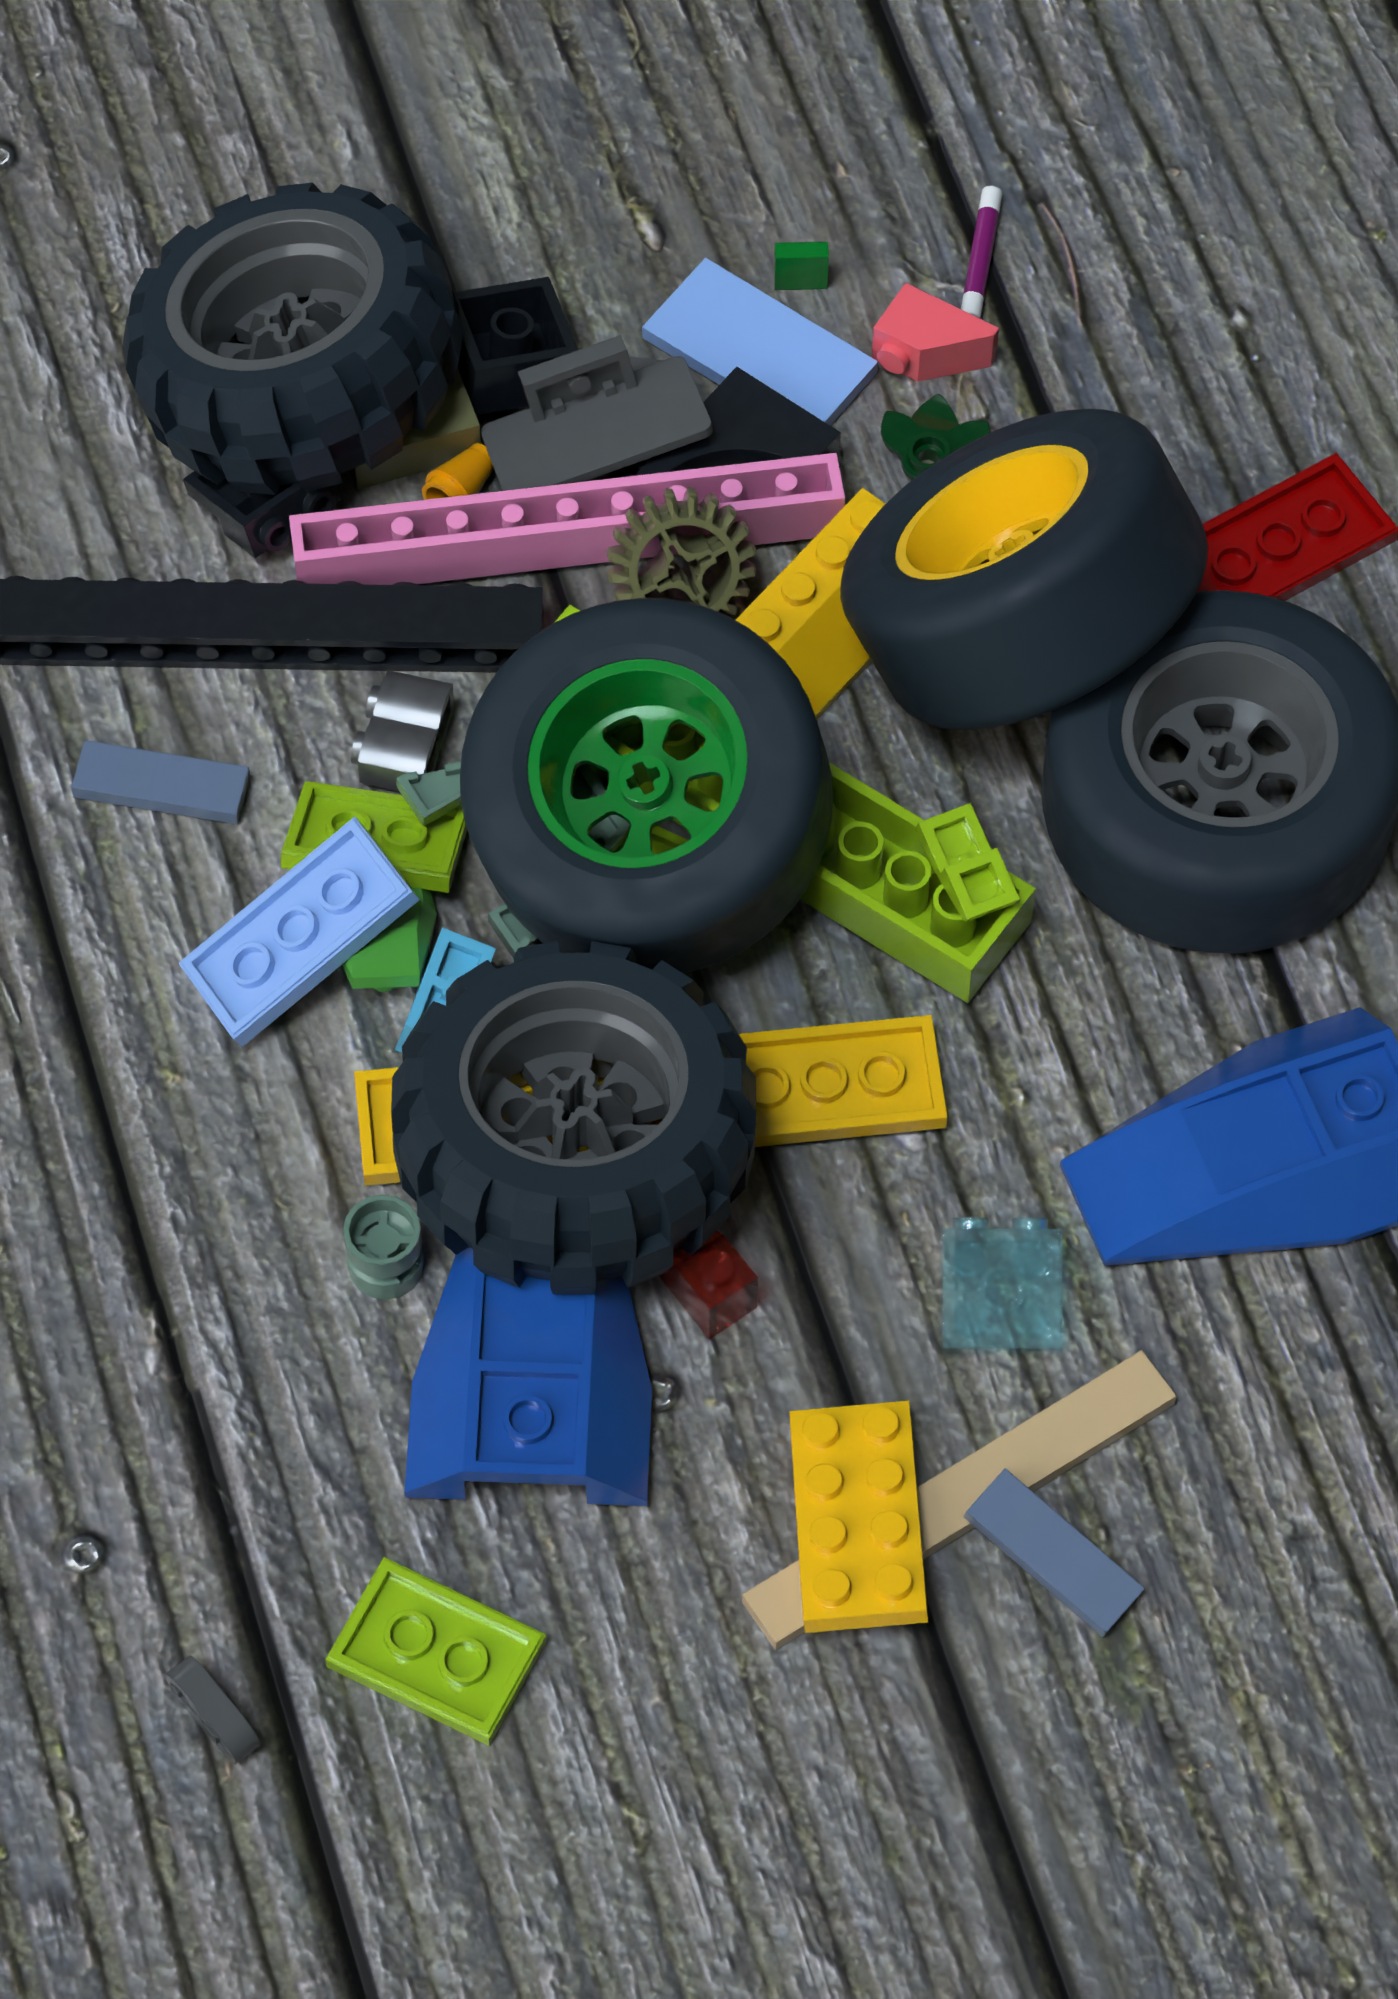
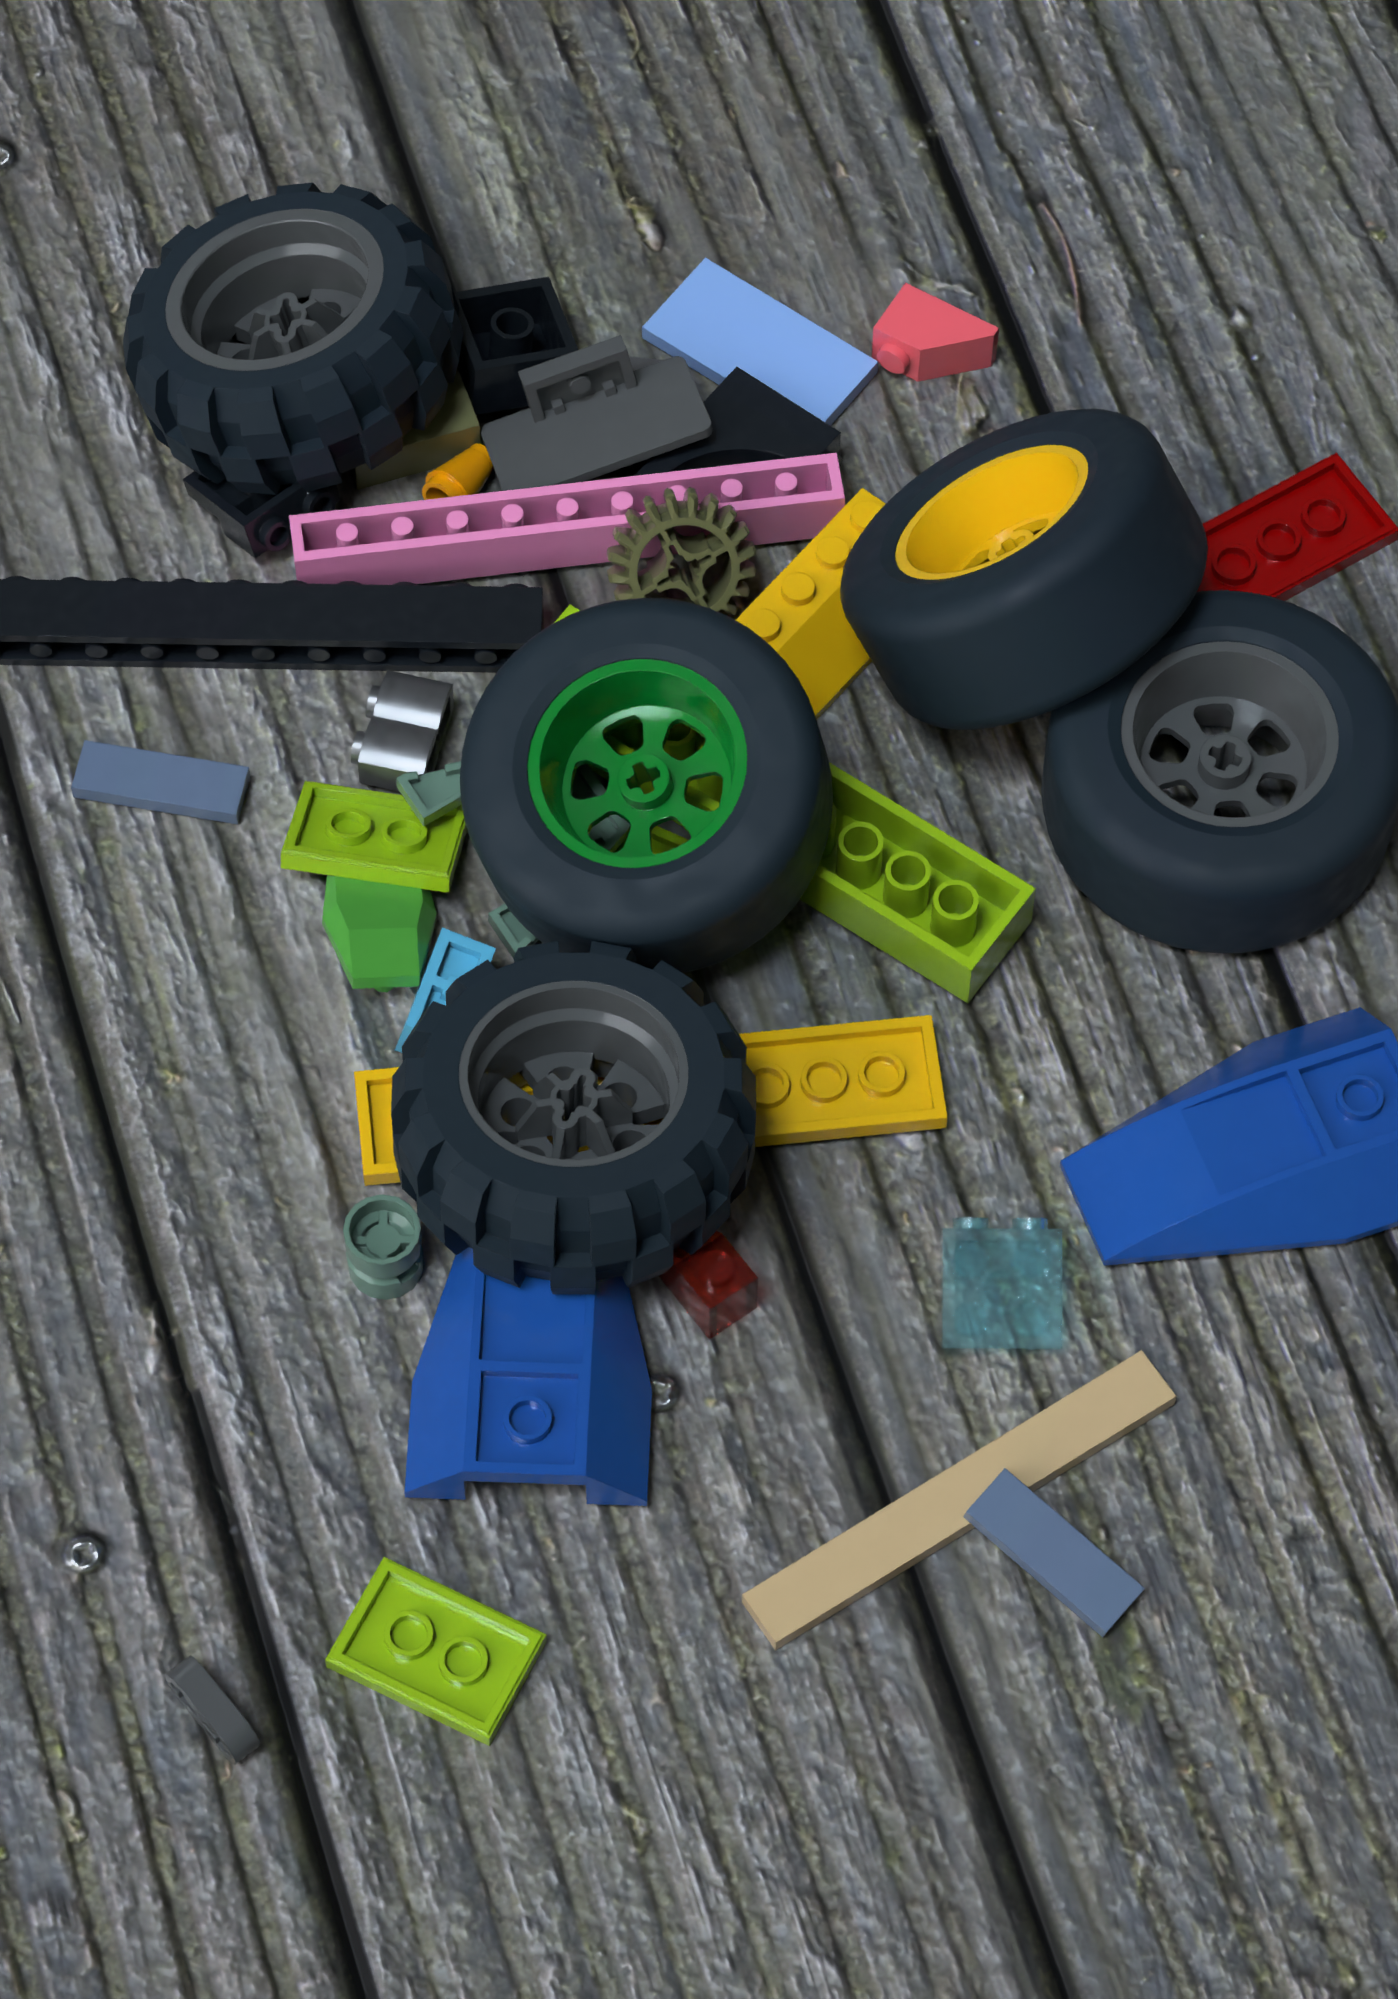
(298, 931): light blue tile -> none
(801, 265): green tile -> none
(857, 1517): yellow plate -> none
(928, 434): dark green plate -> none
(966, 863): lime slope -> none
(981, 250): magenta bar -> none

